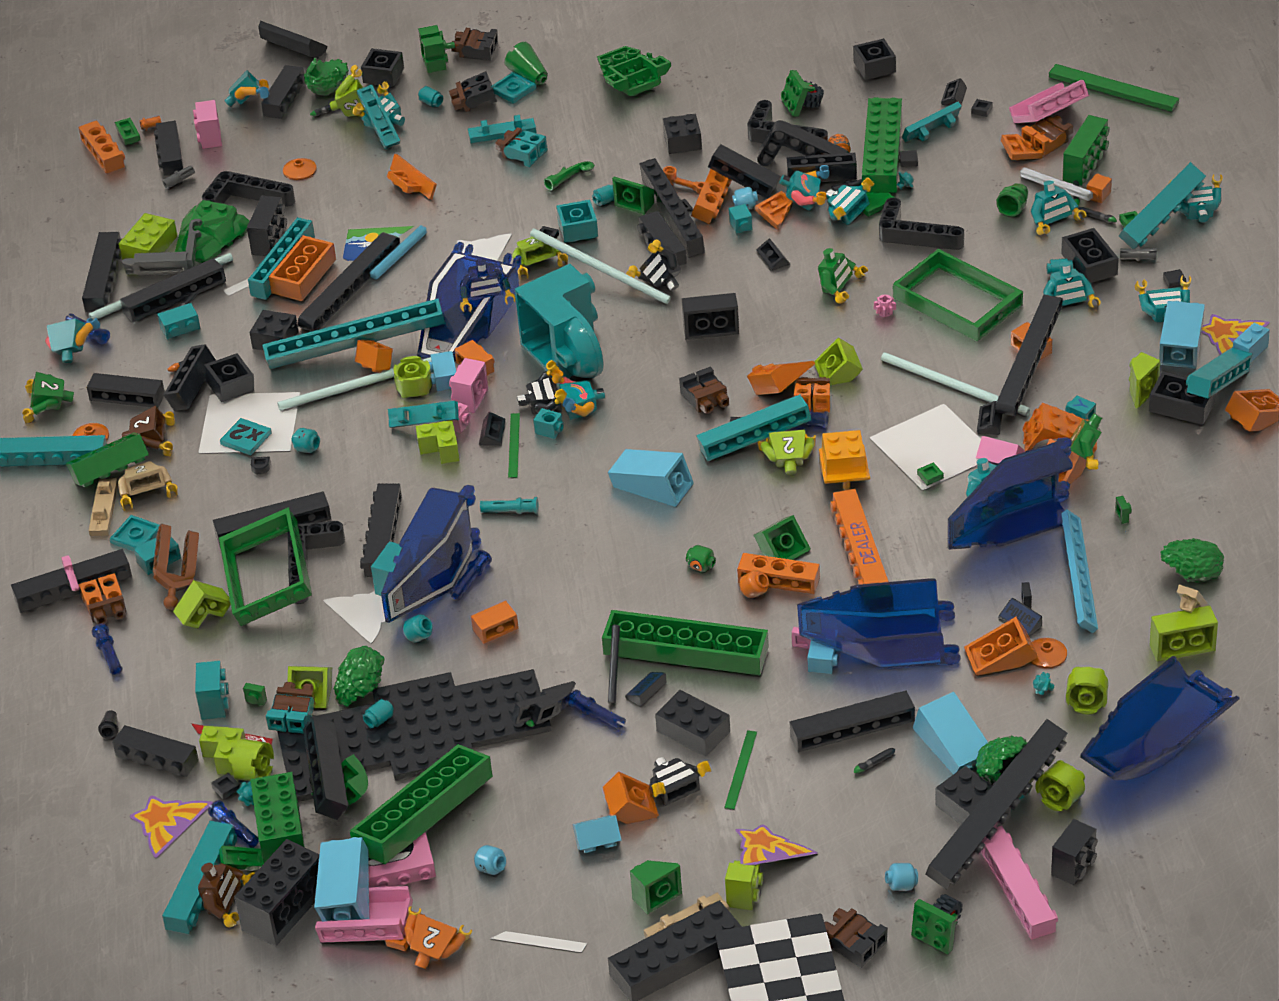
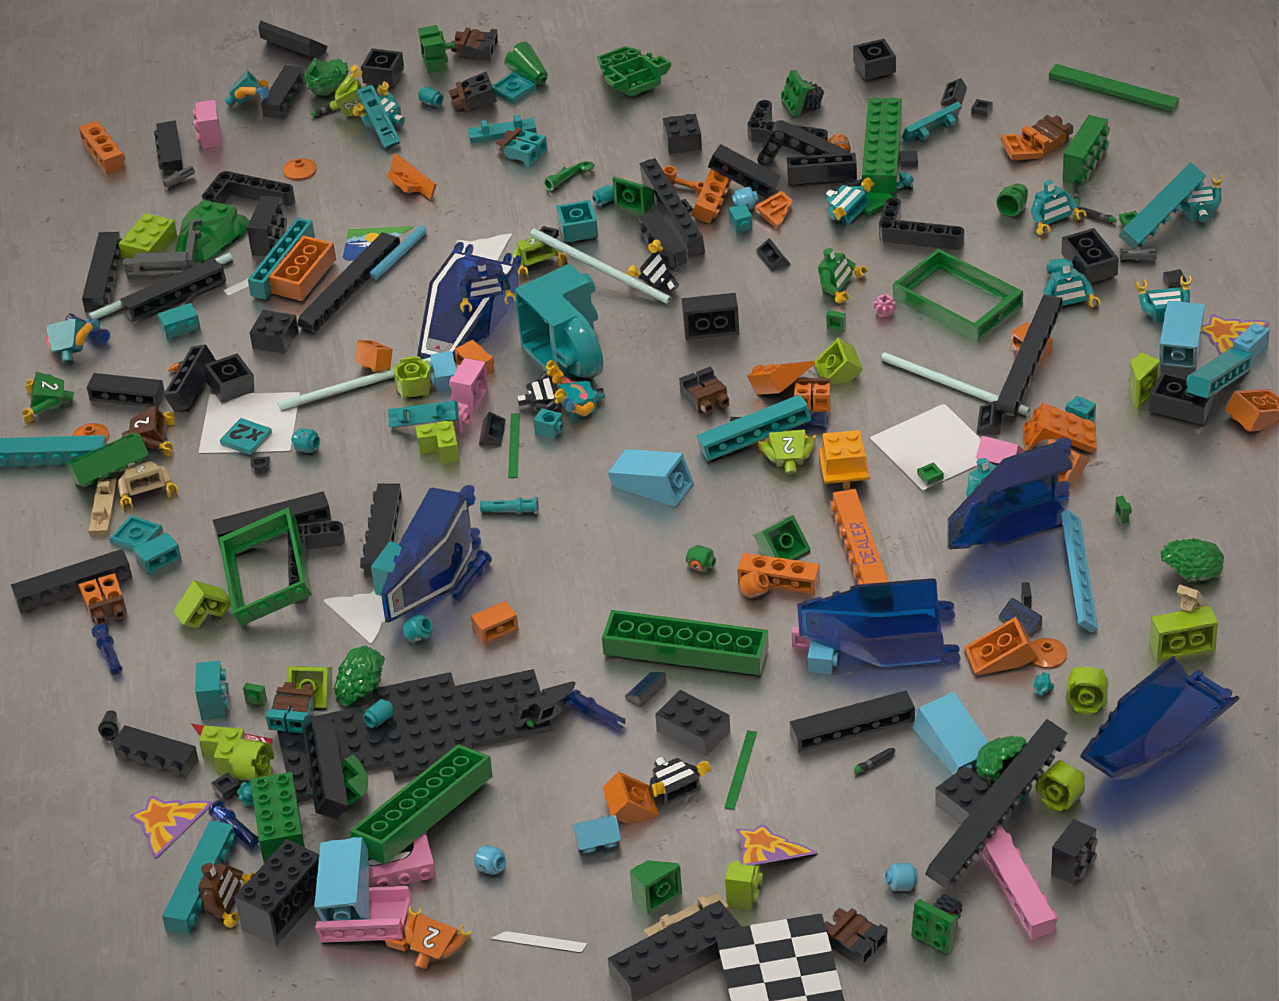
(67, 564): bright pink bar -> none
(127, 131): green plate -> none
(149, 122): orange pin -> none
(171, 581): dark orange piece -> none
(241, 857): green plate -> none
(347, 334): teal brick -> none
(613, 664): black bar -> none
(804, 187): torso -> none
(836, 320): none -> green tile
(1048, 102): bright pink panel -> none
(1070, 188): light grey axle -> none
(1085, 439): green torso -> none
(1100, 186): orange brick -> none

